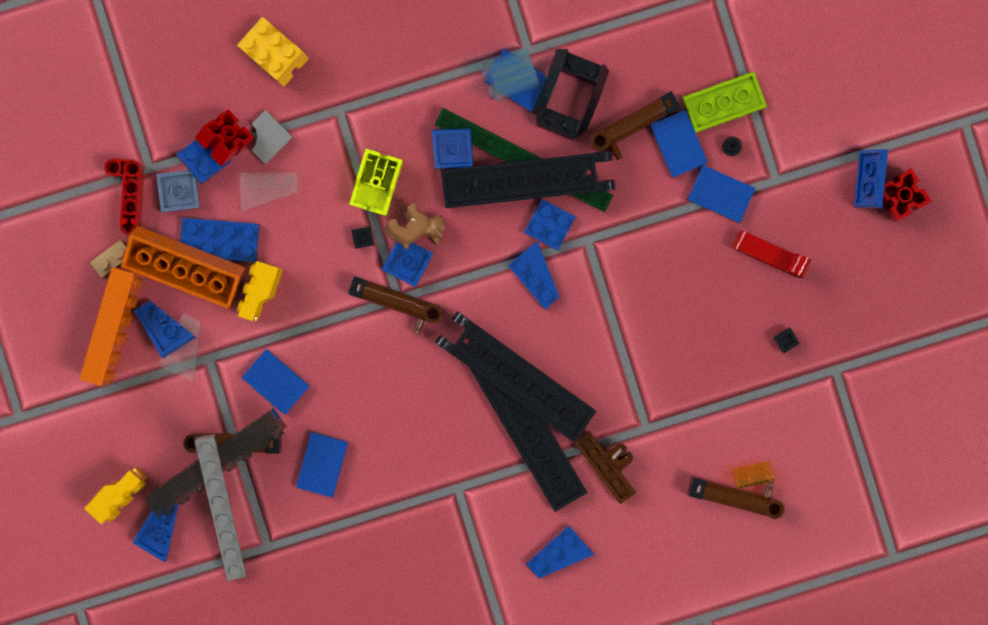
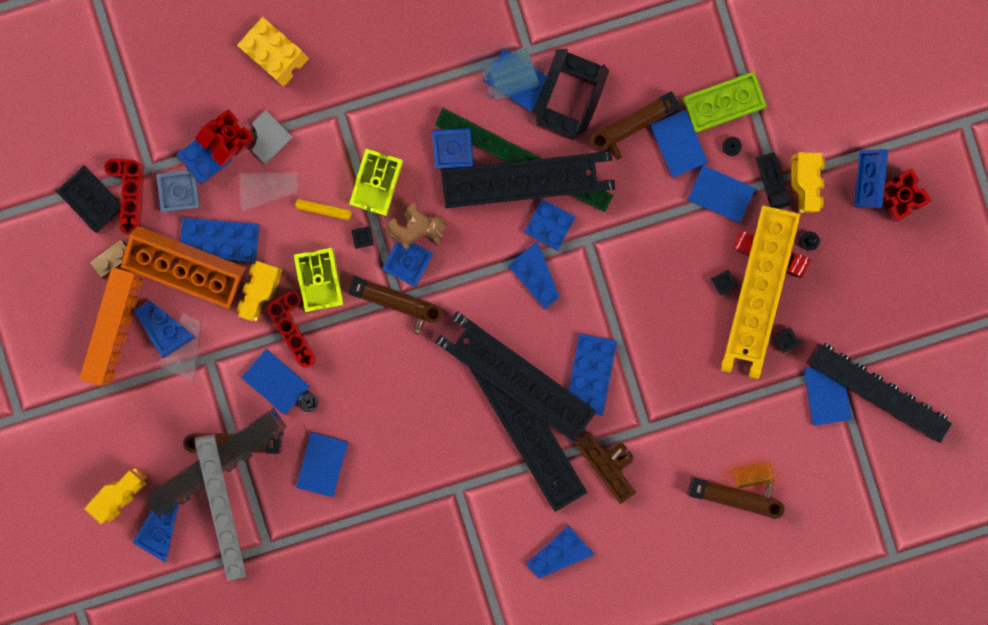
(90, 199): none -> black tile
(295, 331): none -> red beam
(308, 402): none -> black tile
(319, 279): none -> neon yellow piece
(323, 209): none -> yellow axle
(592, 370): none -> blue plate
(723, 282): none -> black plate
(761, 288): none -> yellow hinge
(772, 181): none -> black plate
(807, 181): none -> yellow piece
(809, 241): none -> black tile
(826, 398): none -> blue tile
(878, 392): none -> black brick

